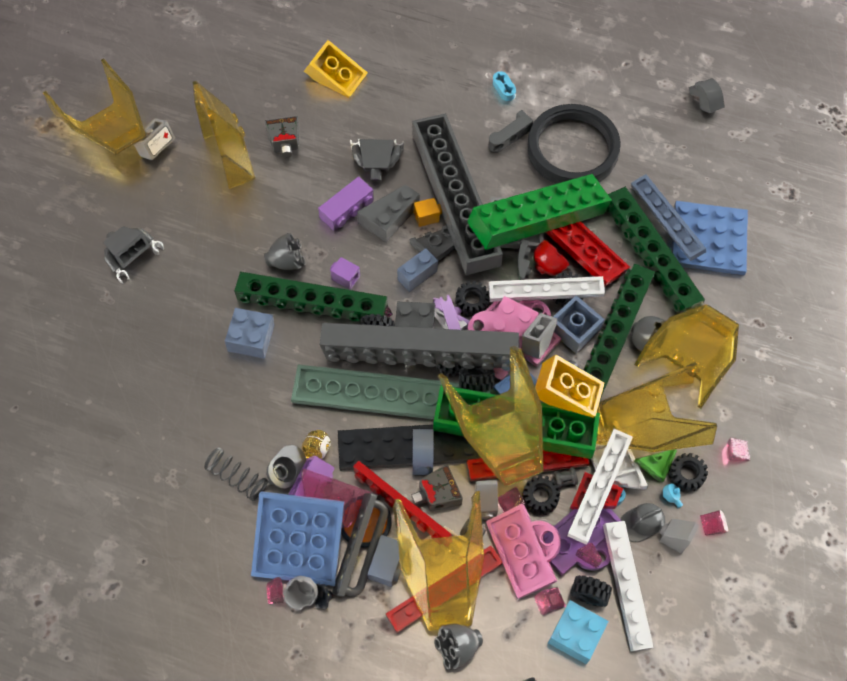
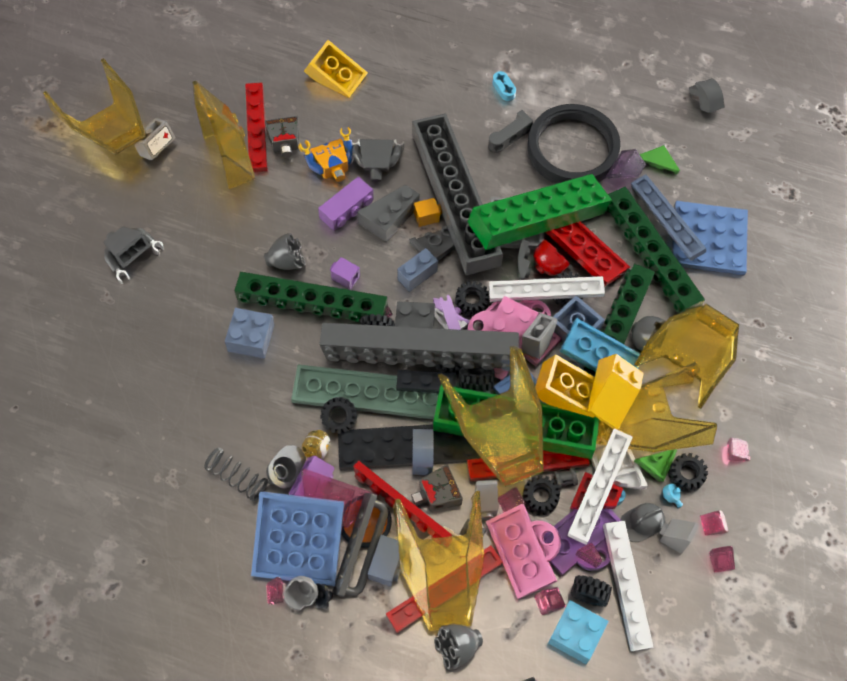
(256, 126): none -> red plate
(327, 419): none -> black tyre
(330, 158): none -> torso
(422, 381): none -> black plate
(589, 345): none -> dark azure tile
(614, 390): none -> yellow slope
(627, 165): none -> clear purple slope
(660, 159): none -> bright green tile
(722, 559): none -> clear pink slope

